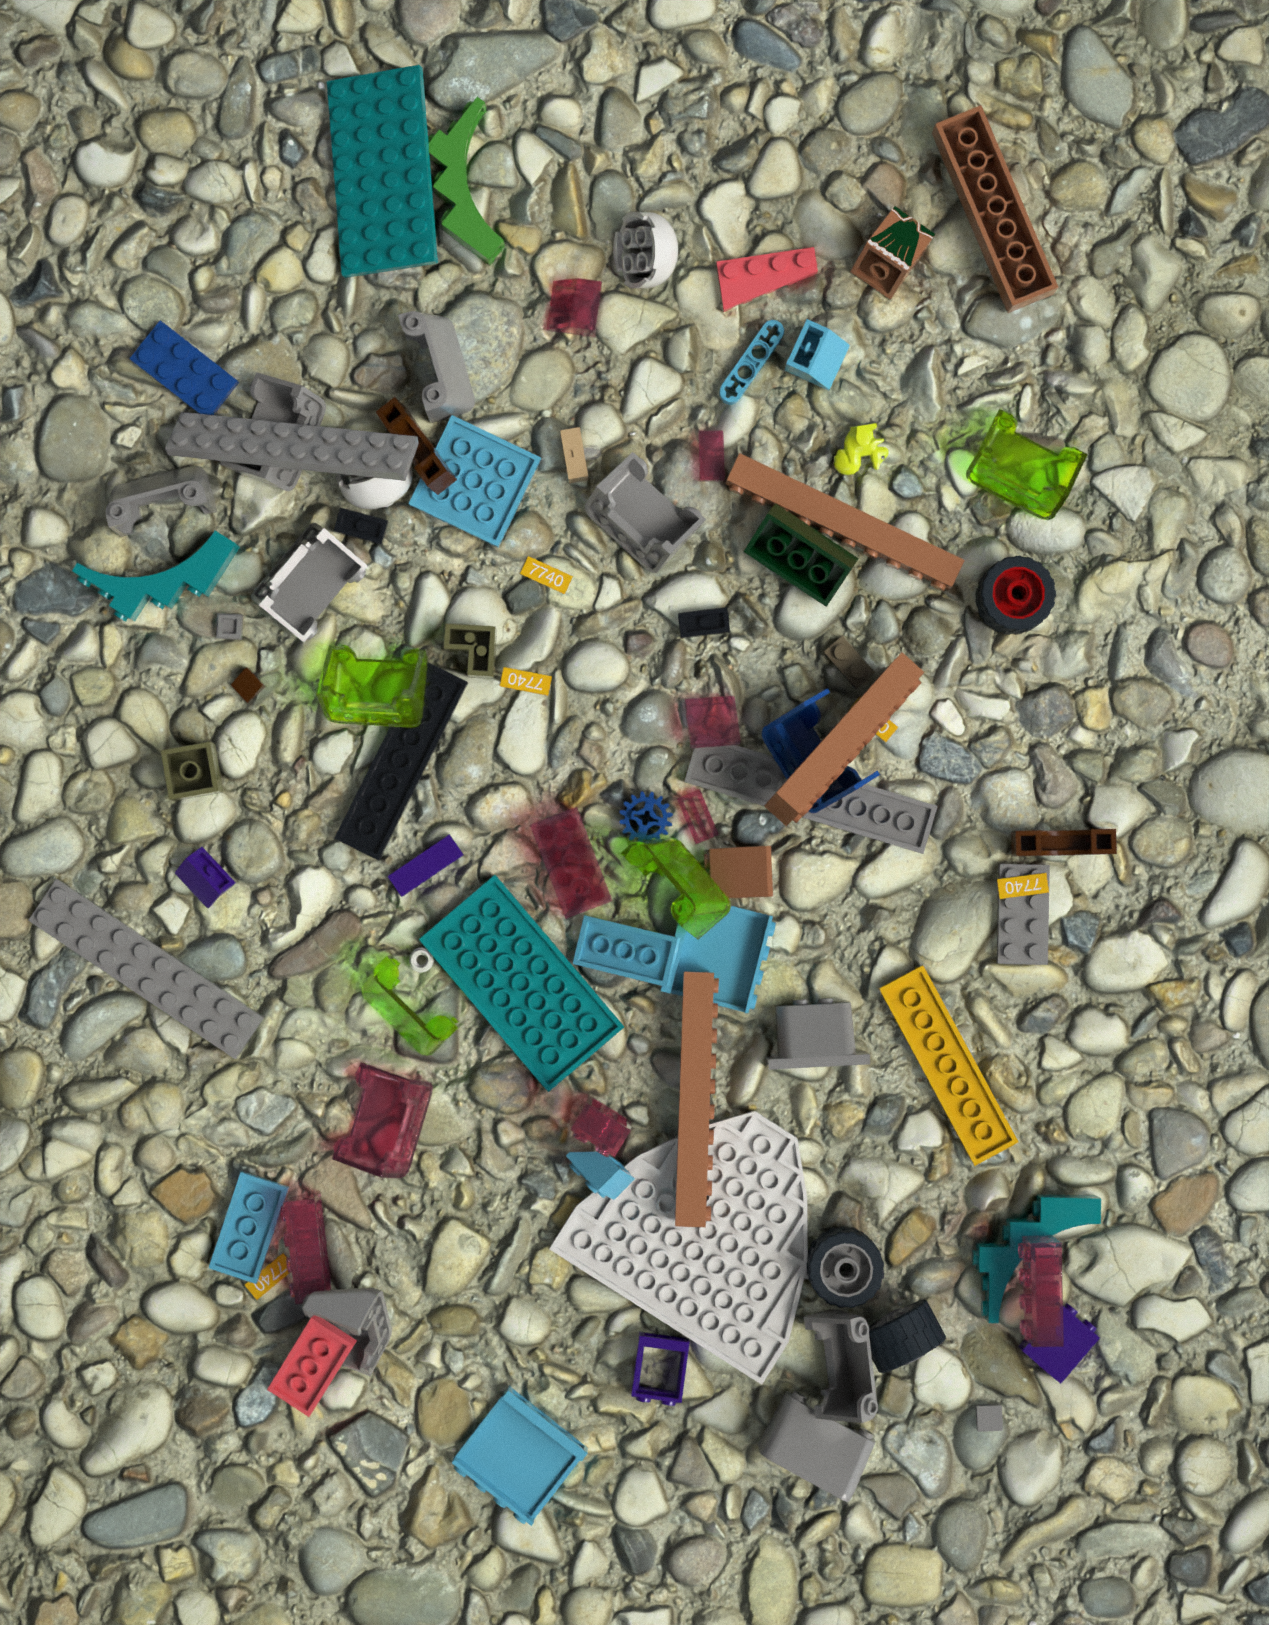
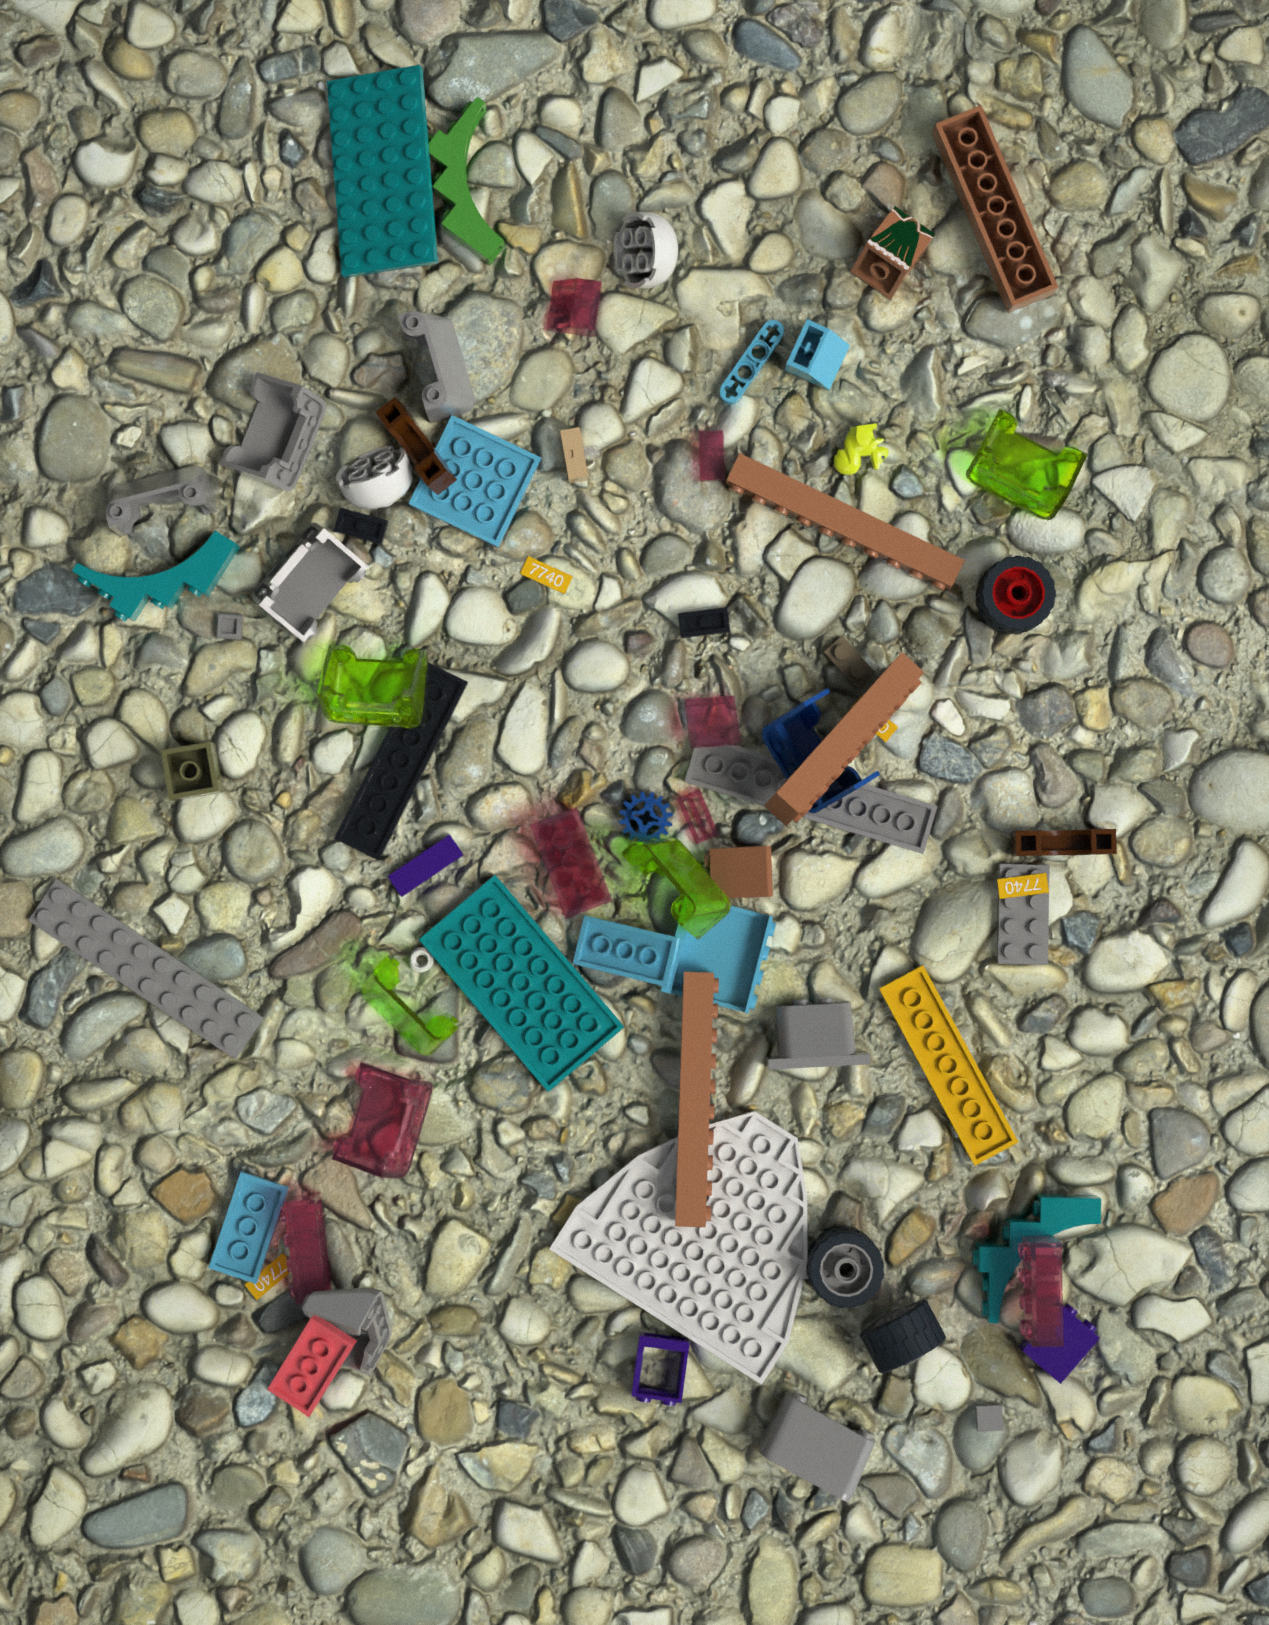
(184, 370): blue plate -> none
(204, 877): dark purple panel -> none
(247, 685): reddish brown slope -> none
(292, 446): light grey plate -> none
(478, 642): olive brick -> none
(519, 1456): medium azure panel -> none
(525, 681): yellow sticker -> none
(600, 1126): clear pink brick -> none
(602, 1173): medium azure slope -> none
(641, 515): light grey windscreen -> none
(762, 274): coral wing -> none
(800, 555): dark green brick -> none
(849, 1366): light grey windscreen -> none

